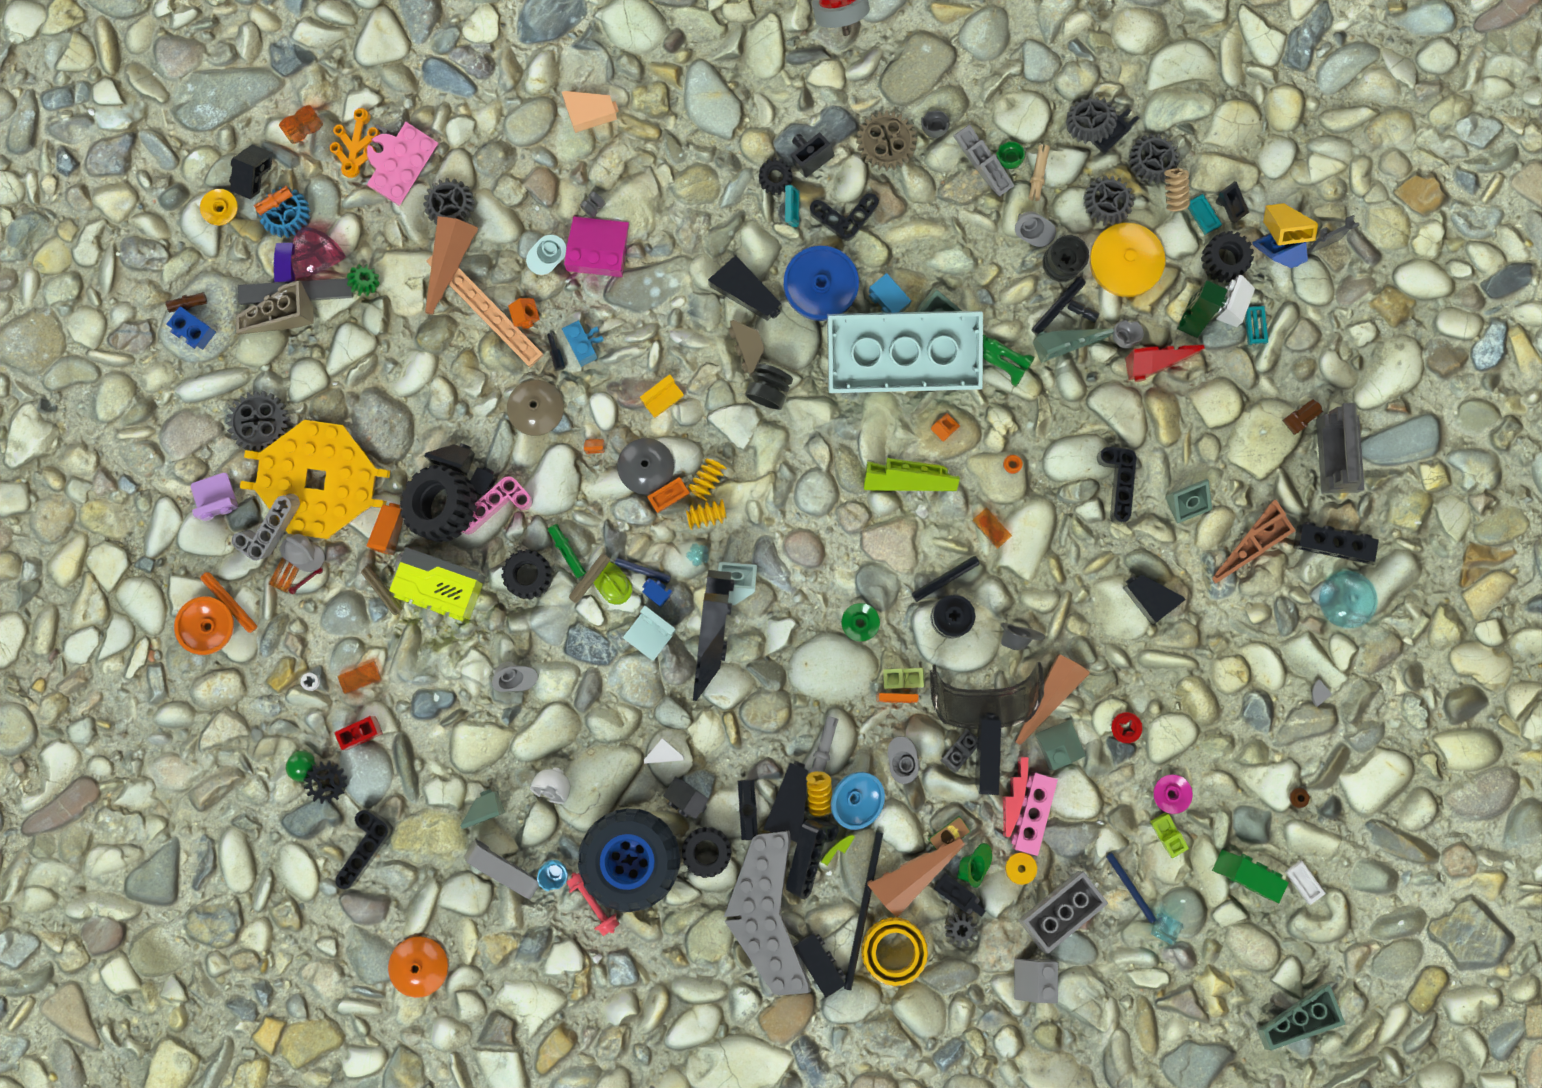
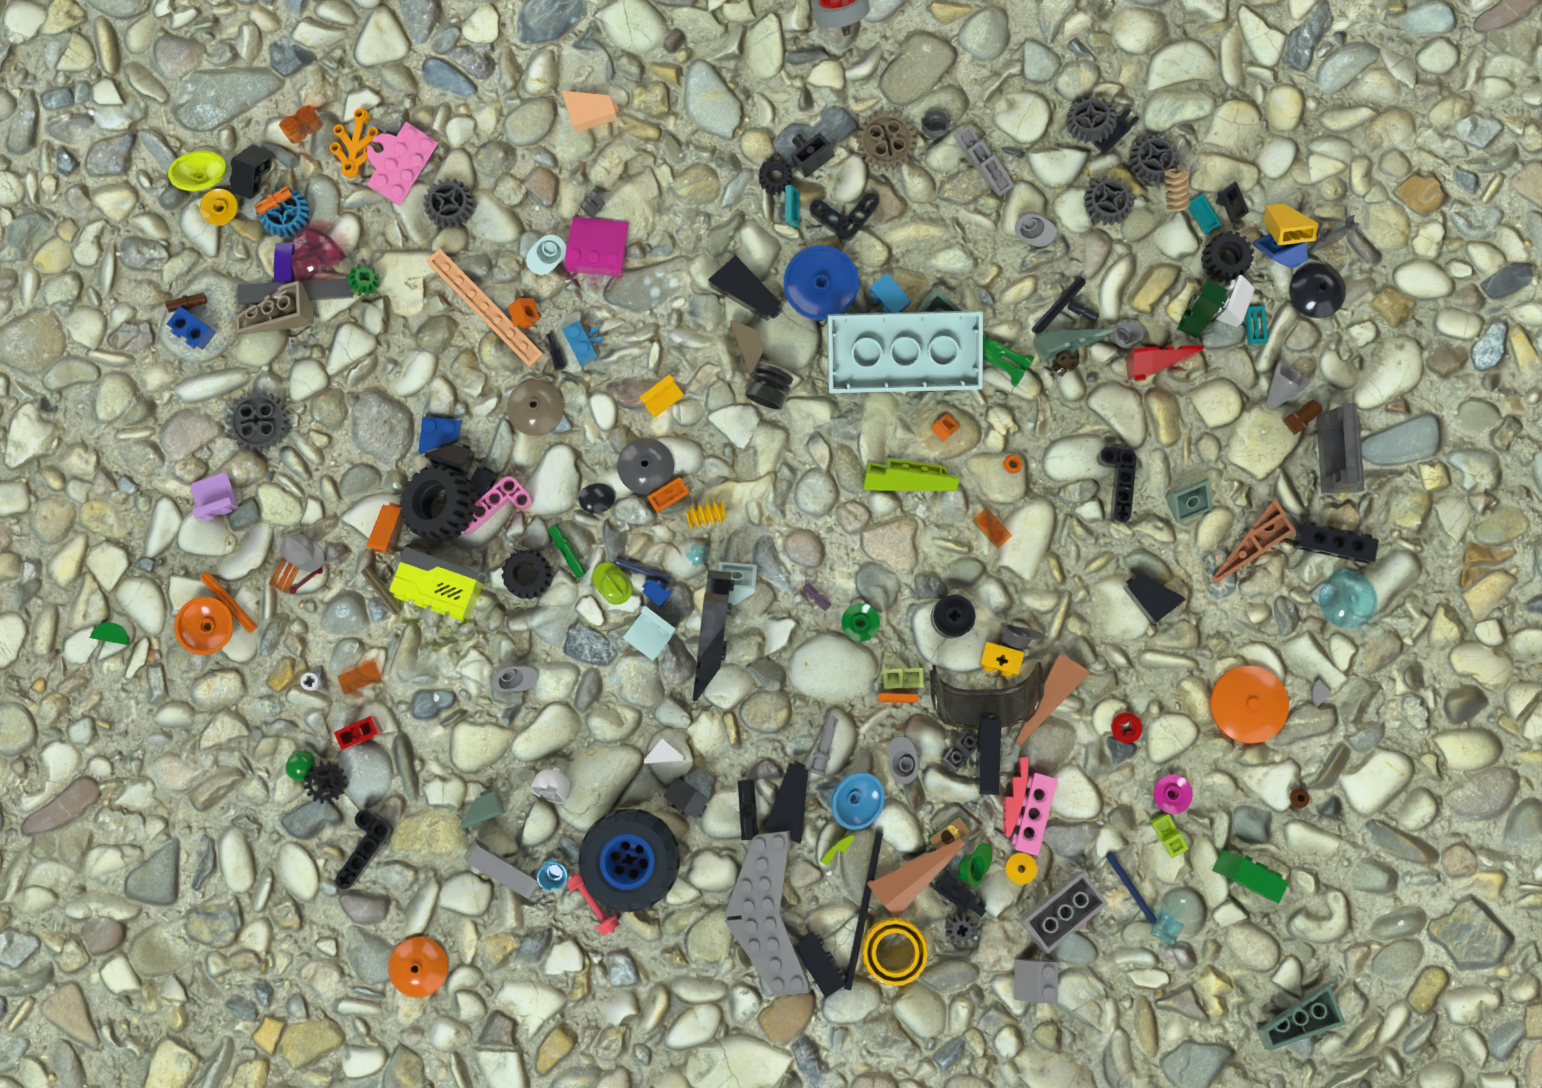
(112, 633): none -> green tile
(197, 170): none -> neon yellow dish
(270, 525): light grey beam -> none
(318, 447): yellow plate -> none
(437, 433): none -> blue wing
(450, 245): nougat wedge -> none
(589, 578): dark tan axle -> none
(594, 446): orange slope -> none
(596, 498): none -> black hat
(692, 862): black tyre -> none
(706, 478): yellow piece -> none
(808, 854): black beam -> none
(814, 594): none -> clear purple piece
(819, 793): yellow piece -> none
(945, 578): black axle -> none
(1010, 155): green hair -> none
(1012, 659): none -> yellow brick
(1038, 180): tan pin -> none
(1060, 745): sand green slope -> none
(1062, 364): none -> dark brown piece
(1068, 249): pearl dark grey wheel -> none
(1127, 259): yellow dish -> none
(1249, 704): none -> orange dish
(1285, 385): none -> light grey hat
(1305, 882): white tile -> none
(1310, 298): none -> black dish

